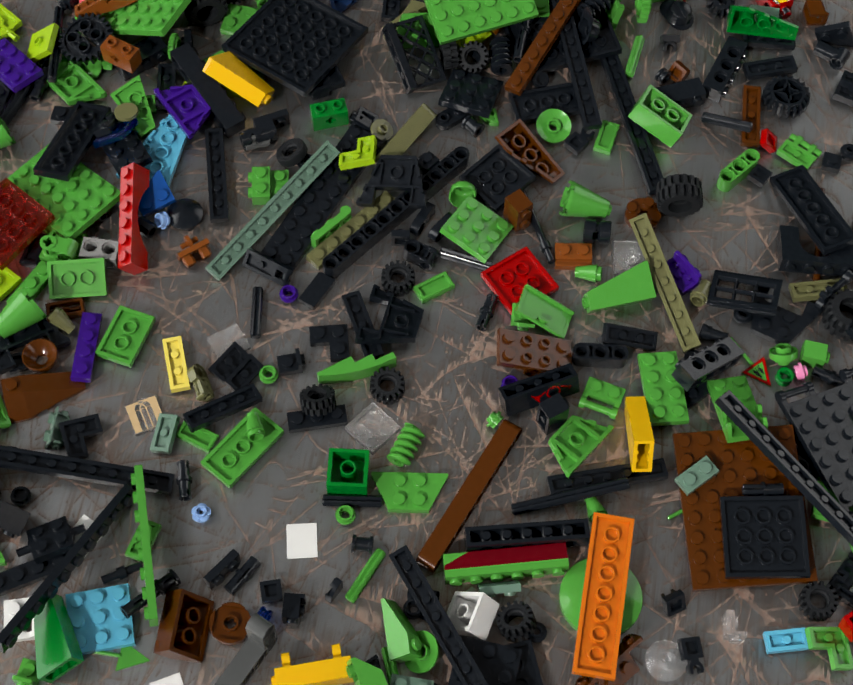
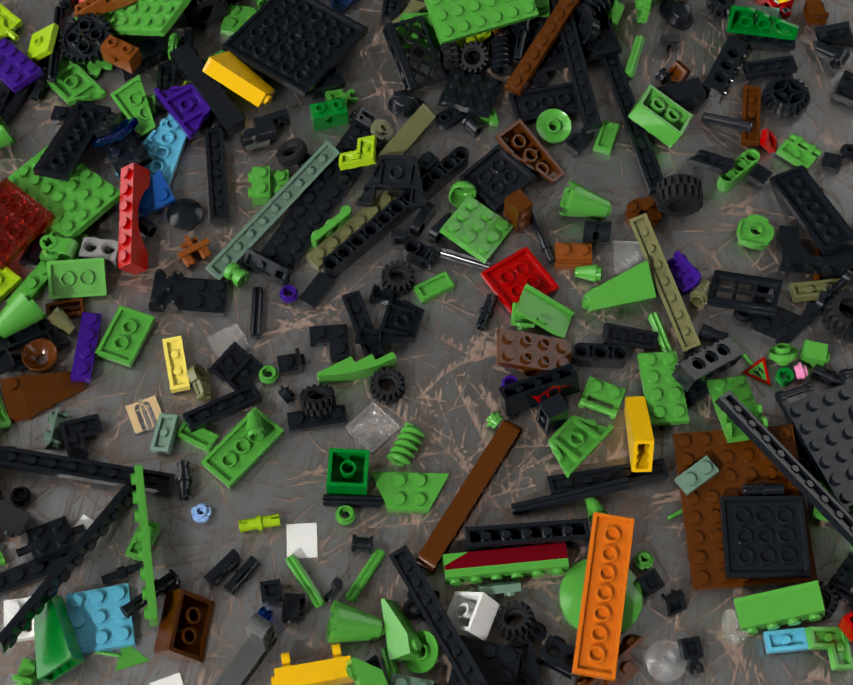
(126, 112): olive piece -> none
(162, 220): light blue plate -> none
(188, 295): none -> black hinge
(223, 614): reddish brown plate -> none
(236, 274): none -> bright green wheel
(259, 522): none -> lime pin
(286, 394): none -> black plate
(305, 581): none -> bright green axle
(337, 94): none -> bright green plate
(352, 624): none -> bright green cone
(404, 103): none -> black piece
(557, 663): none -> black brick
(643, 565): none -> bright green plate
(650, 582): none -> black plate
(662, 338): none -> bright green axle
(711, 162): none -> black plate
(750, 240): none -> bright green plate
(780, 607): none -> bright green slope

